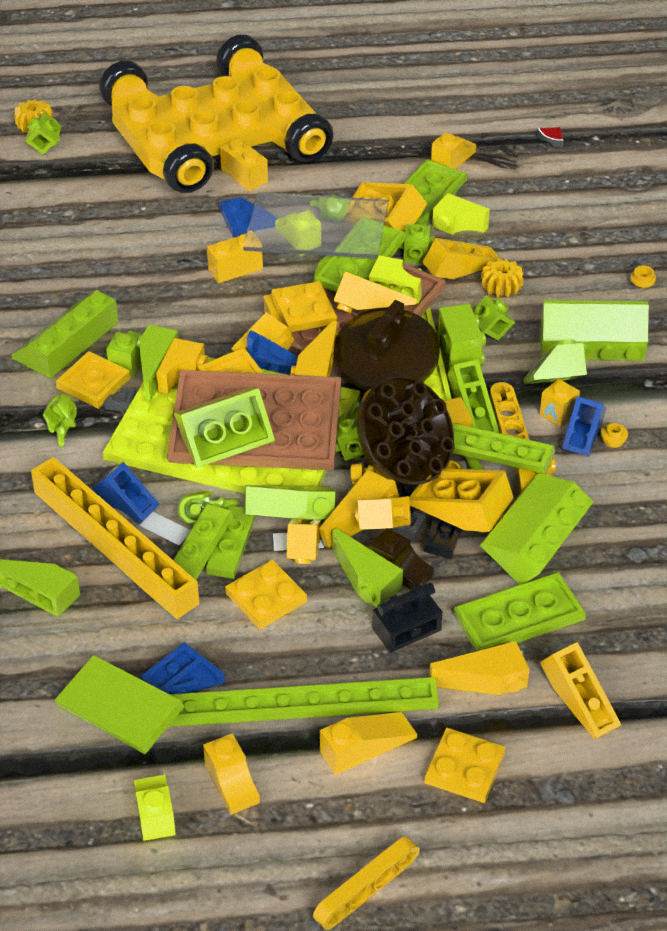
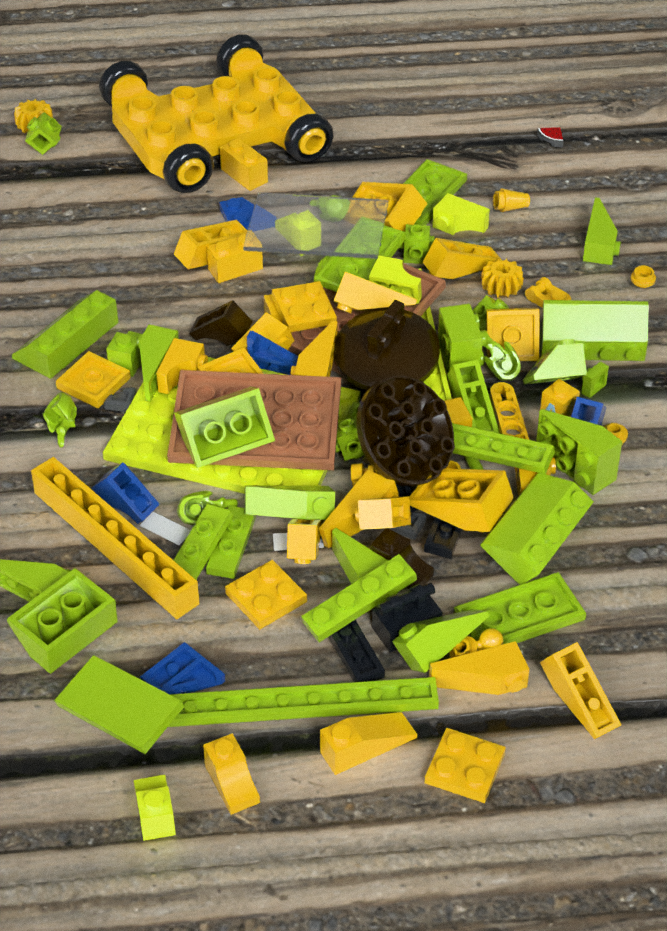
(63, 620): none -> lime slope
(193, 243): none -> yellow slope
(223, 324): none -> dark brown arch
(357, 654): none -> black plate
(358, 598): none -> lime plate
(366, 883): yellow beam -> none
(433, 638): none -> lime slope
(451, 150): yellow arch -> none
(488, 638): none -> yellow plate
(503, 362): none -> lime piece
(510, 200): none -> yellow cone
(518, 328): none -> yellow plate
(545, 291): none -> yellow plate
(582, 449): none -> lime slope
(595, 379): none -> lime plate
(601, 236): none -> lime slope

